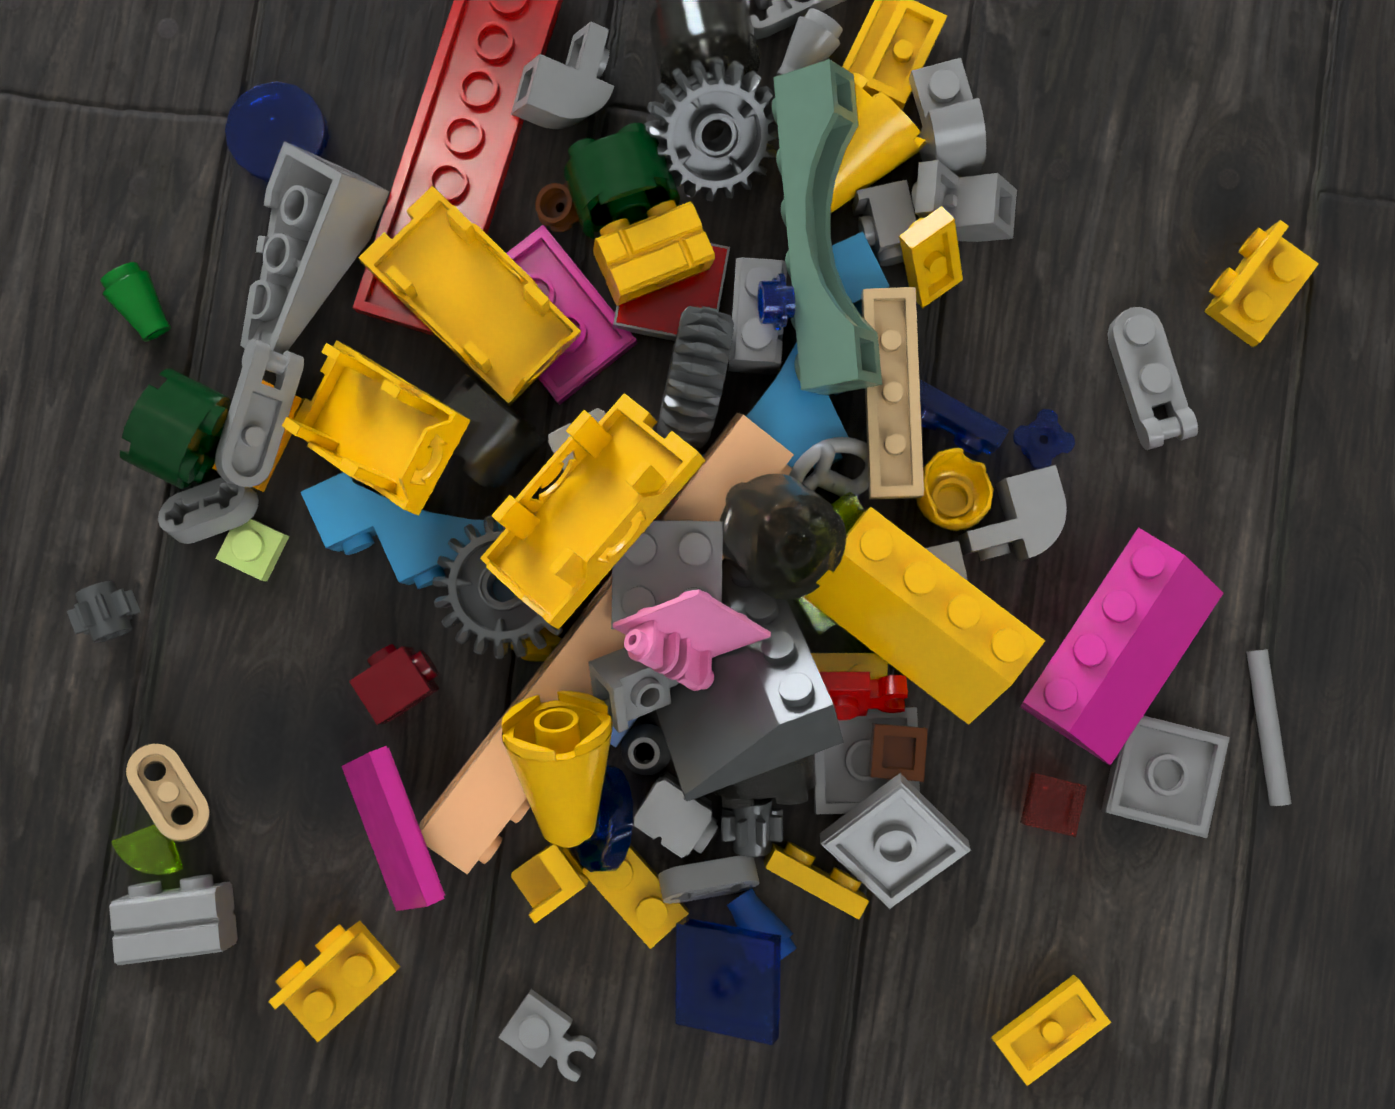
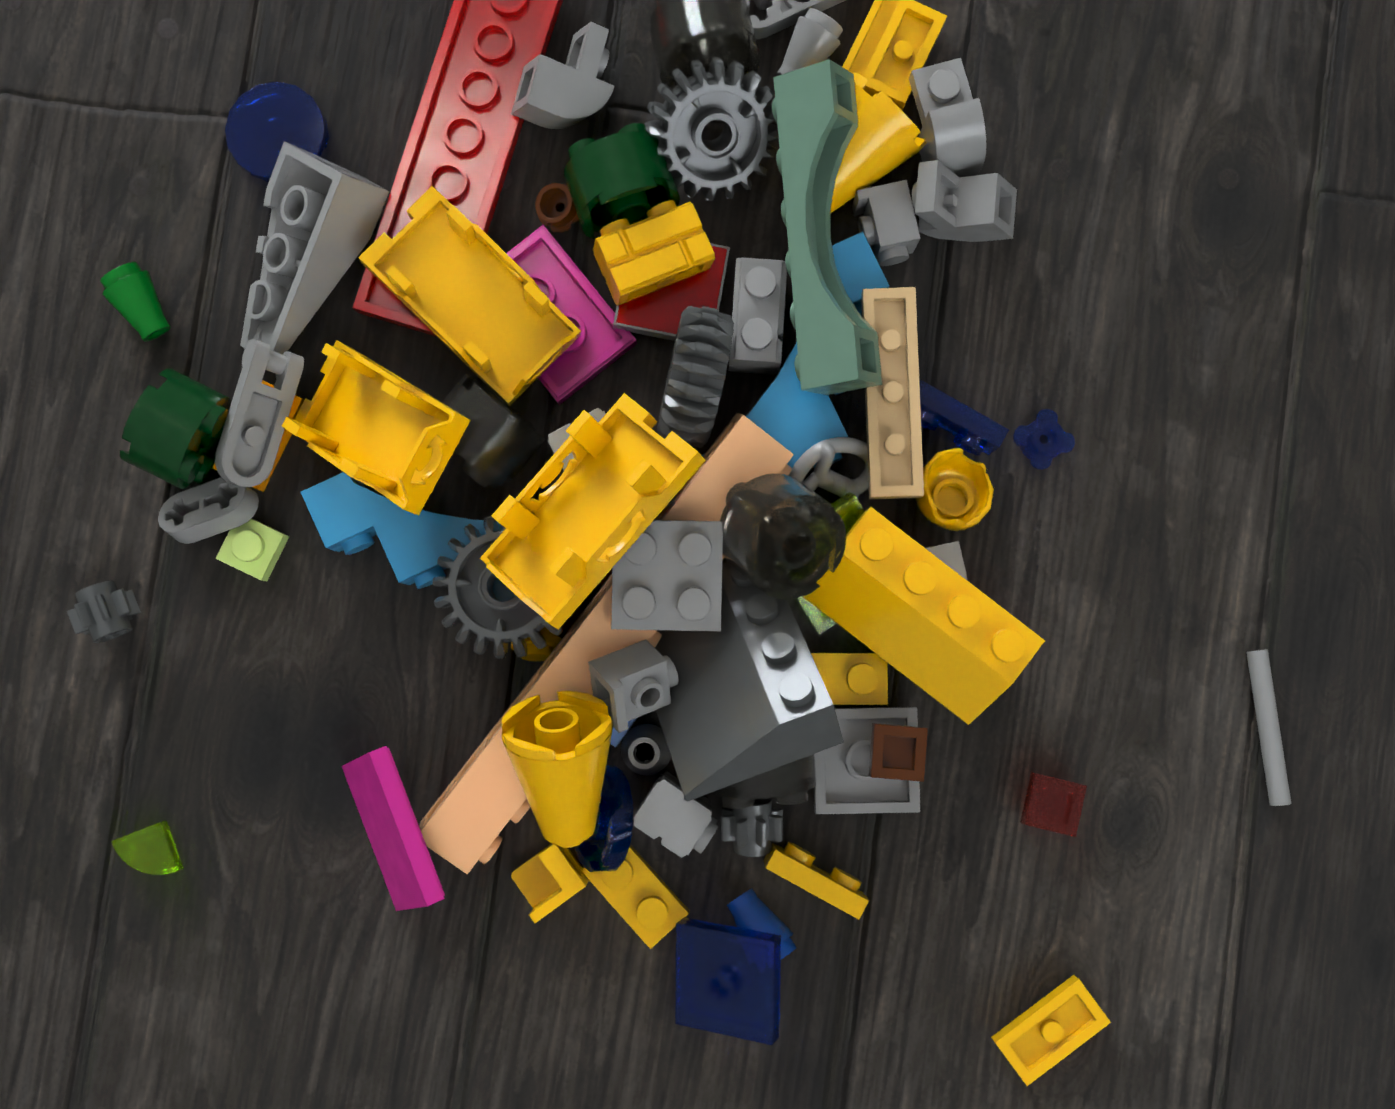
(167, 794): tan plate -> none
(173, 922): light grey brick -> none
(336, 981): yellow bracket -> none
(395, 682): dark red brick -> none
(540, 1032): light grey plate -> none
(686, 635): bright pink hinge -> none
(708, 879): light grey beam -> none
(775, 302): clear blue plate -> none
(856, 693): red plate -> none
(894, 841): light grey tile -> none
(931, 256): yellow plate -> none
(1033, 515): light grey brick -> none
(1123, 646): dark pink slope -> none
(1149, 377): light grey plate -> none
(1167, 776): light grey tile -> none
(1261, 285): yellow bracket -> none

